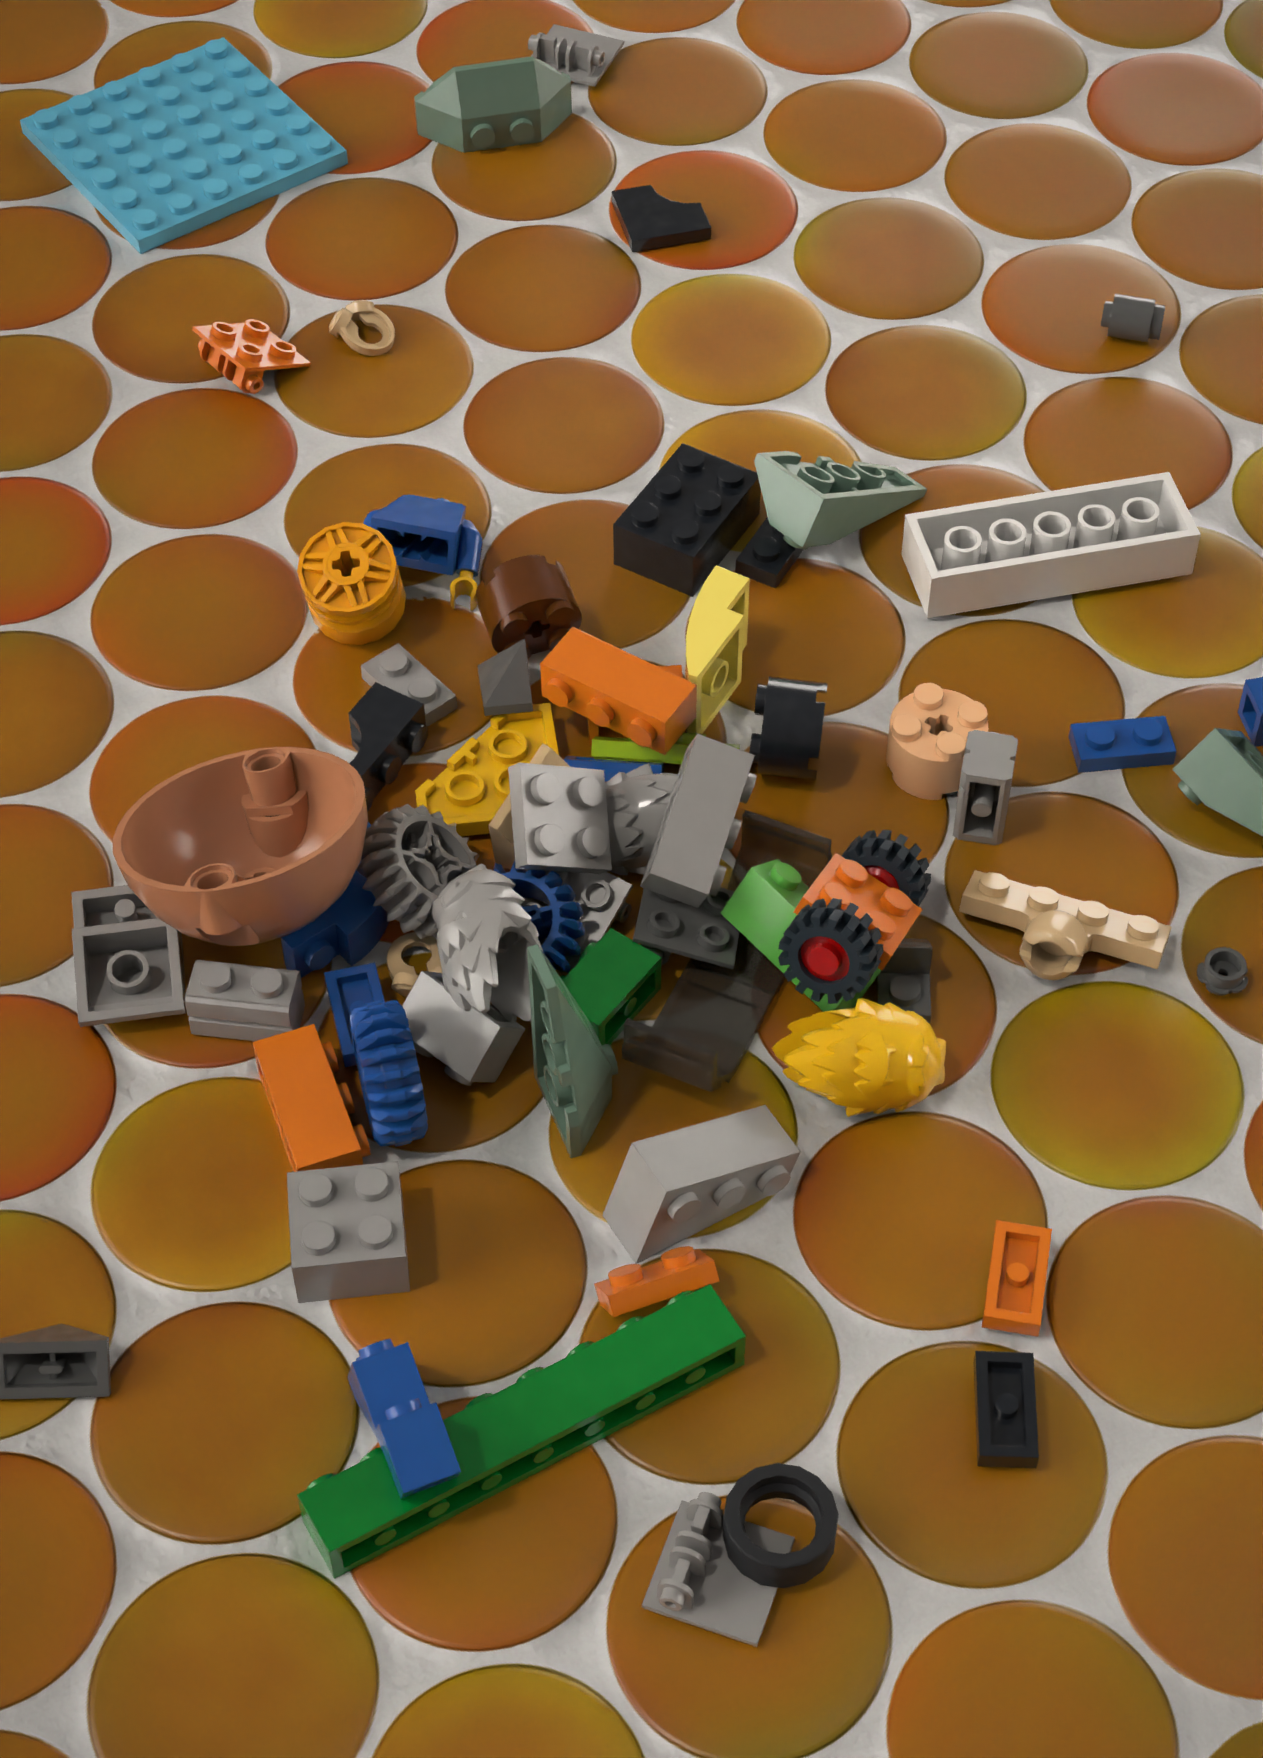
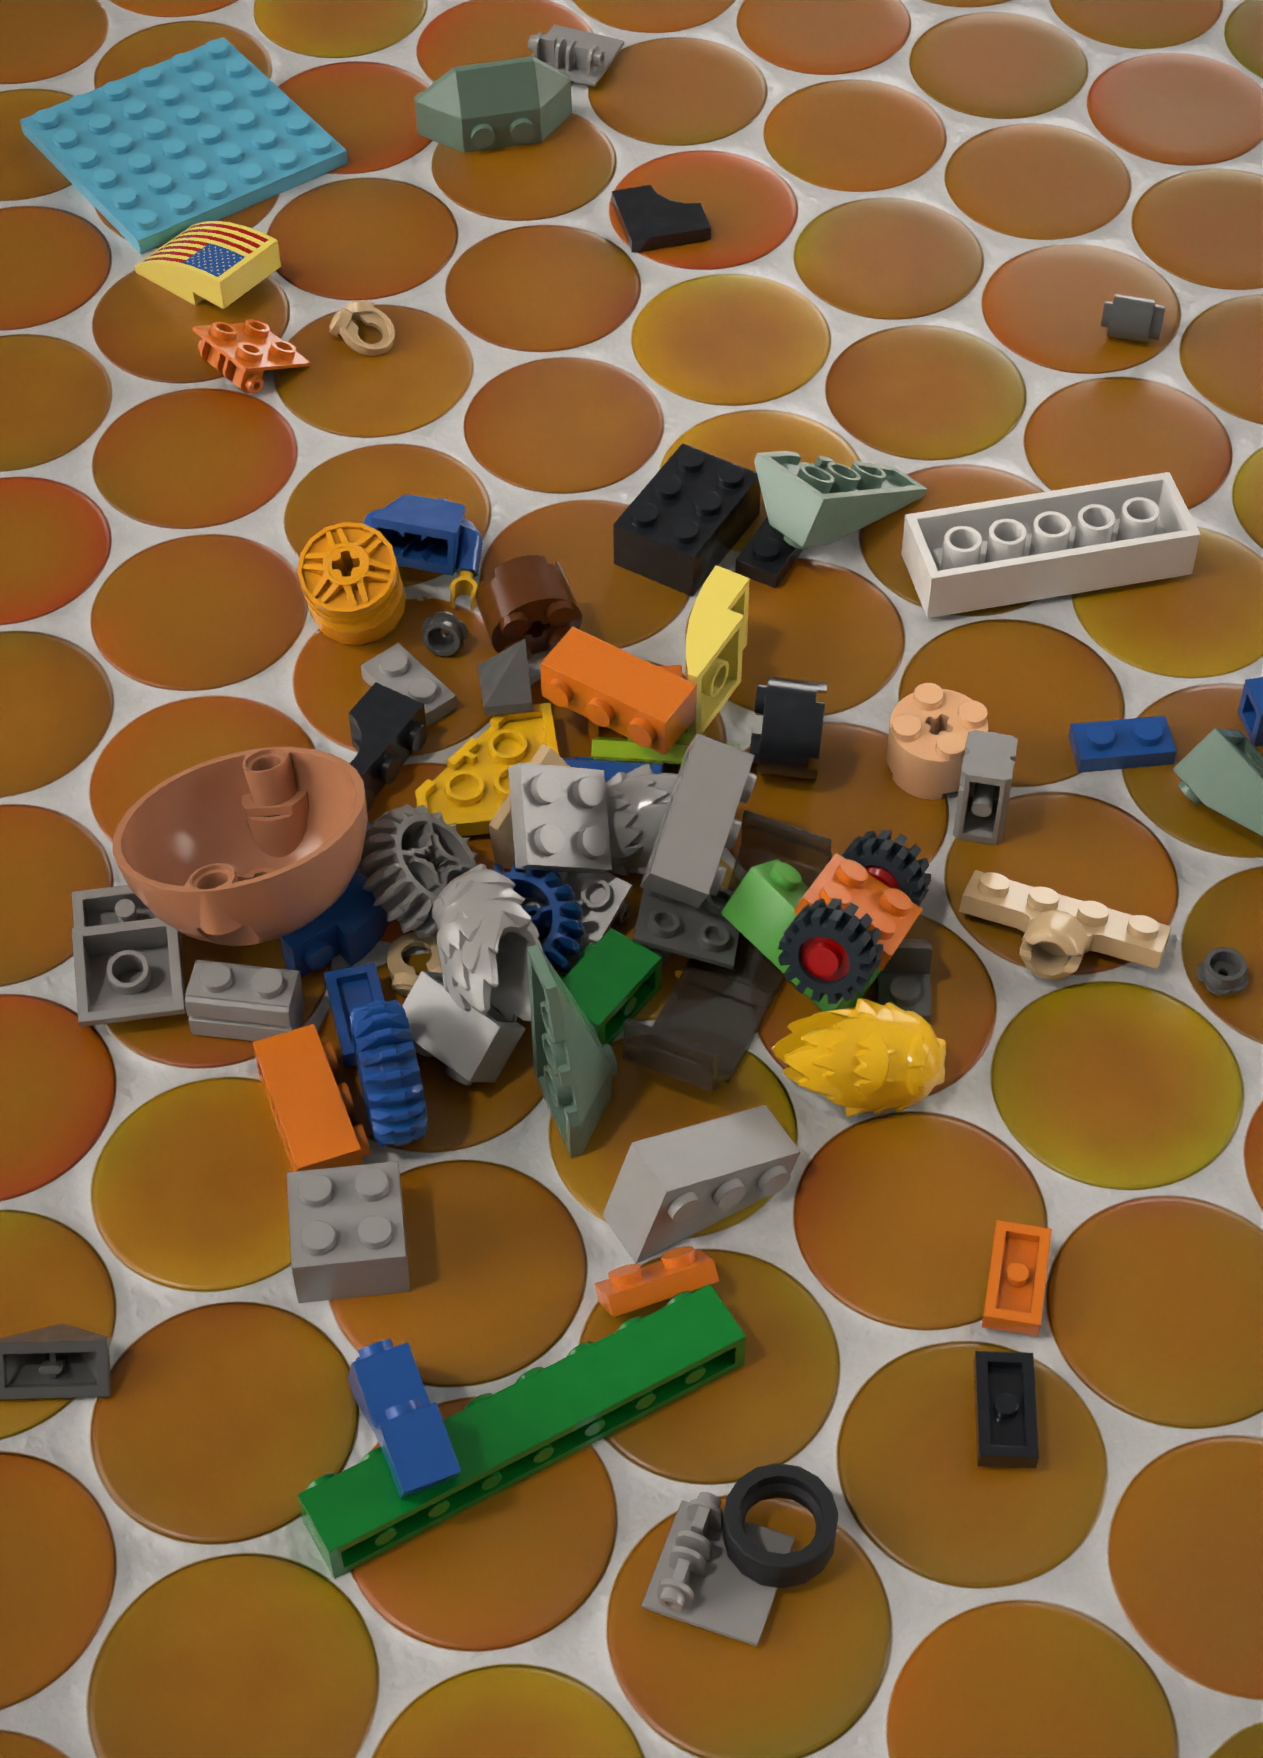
(212, 262): none -> light yellow slope
(439, 641): none -> dark grey plate

